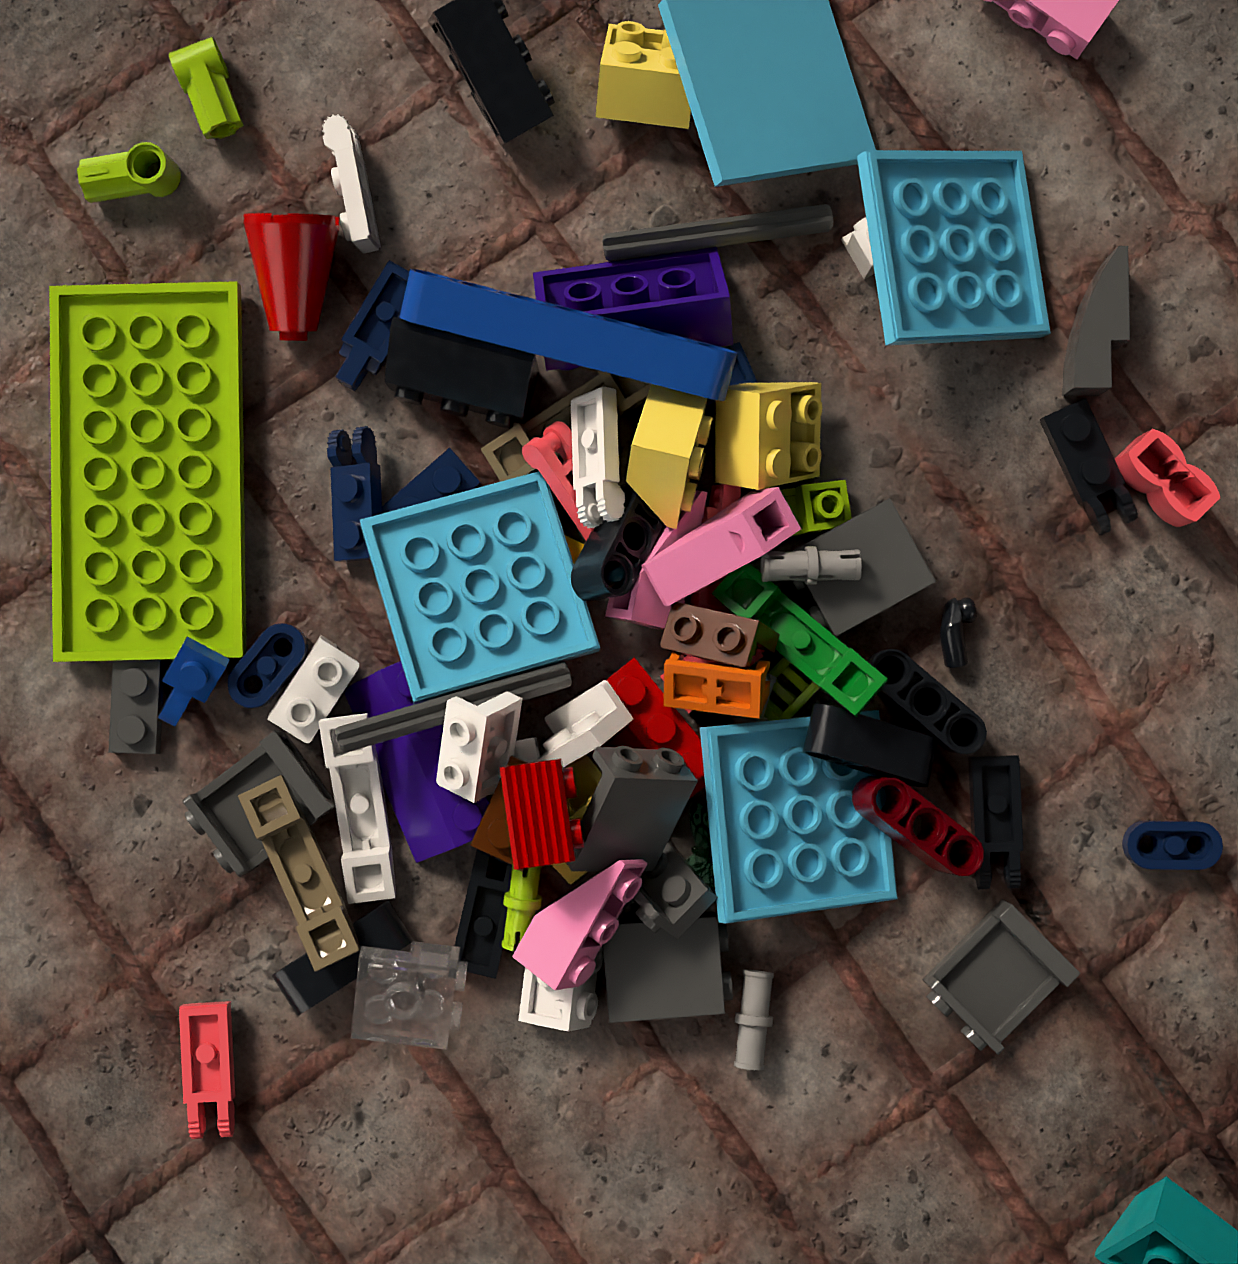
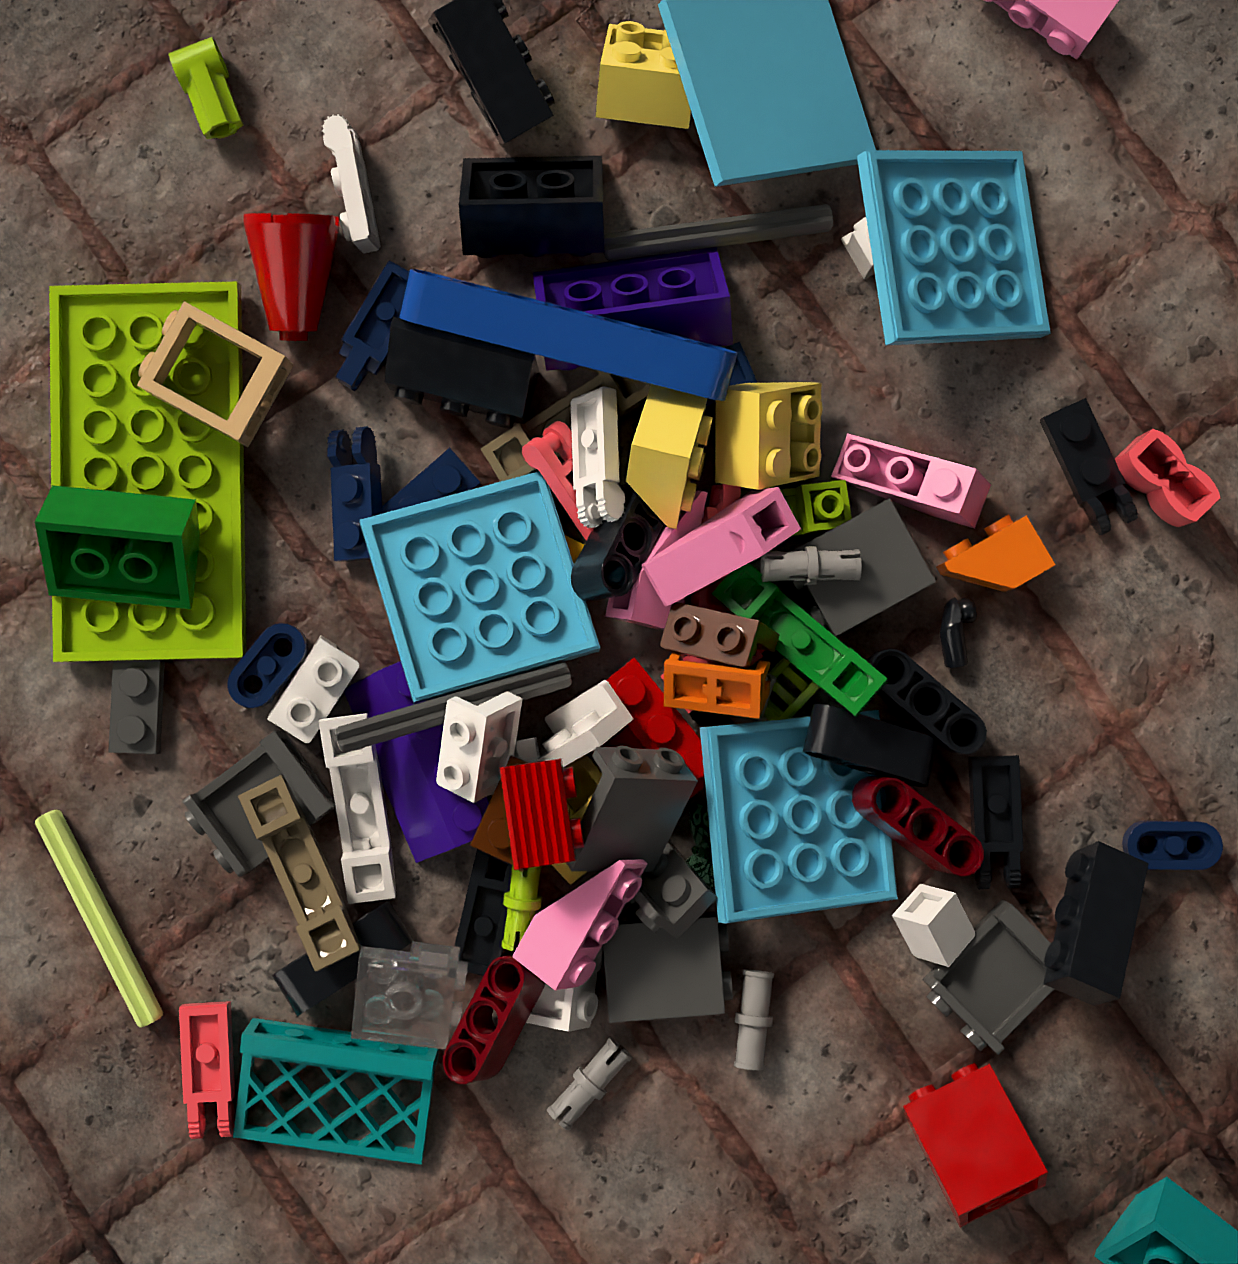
(99, 918): none -> yellowish green axle
(119, 546): none -> green slope
(125, 174): lime piece -> none
(193, 675): blue plate -> none
(256, 397): none -> tan window
(331, 1051): none -> teal fence
(476, 1028): none -> dark red beam
(532, 206): none -> black slope
(589, 1083): none -> light grey pin
(913, 479): none -> bright pink slope
(934, 925): none -> white panel
(975, 1143): none -> red slope
(1002, 560): none -> orange slope
(1095, 924): none -> black brick
(1098, 328): dark grey slope -> none

